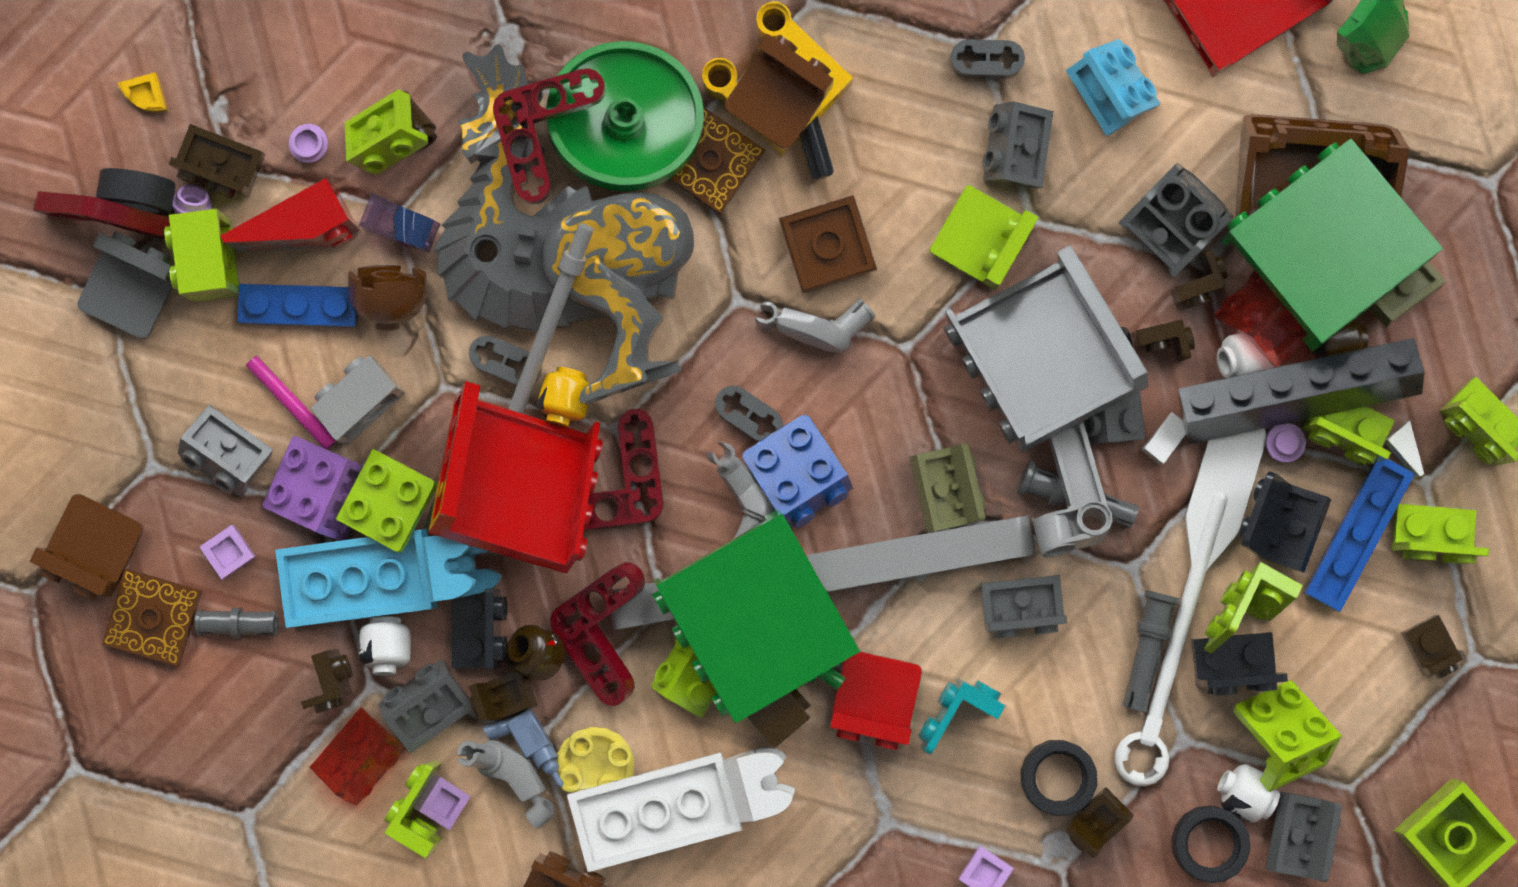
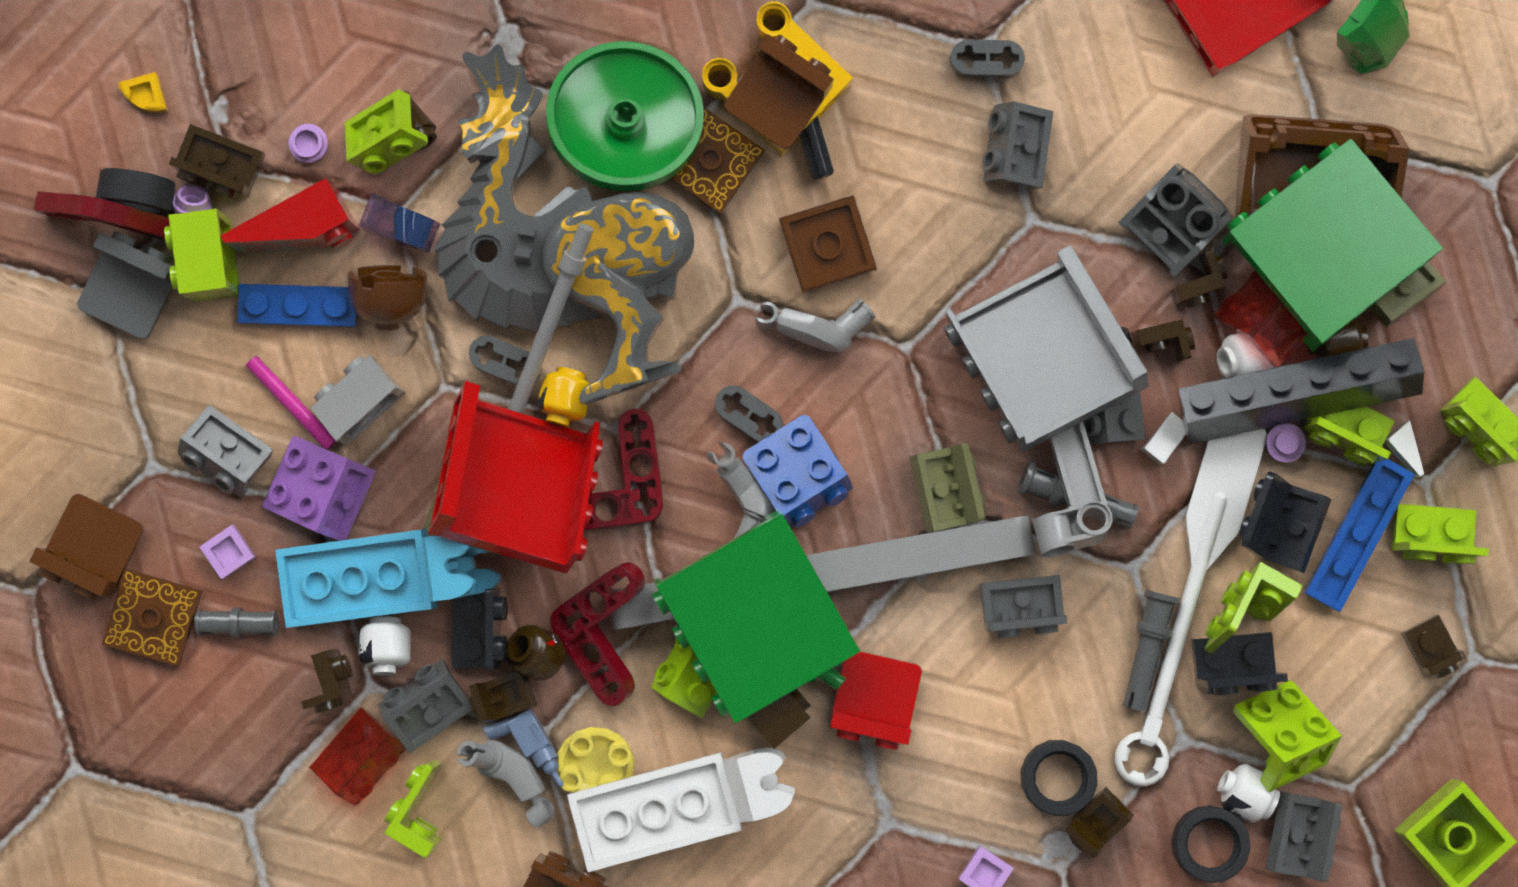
(387, 501): lime bracket -> none
(442, 802): lavender plate -> none
(534, 113): dark red beam -> none
(979, 695): teal bracket -> none
(982, 237): lime bracket -> none
(1113, 85): medium azure bracket -> none

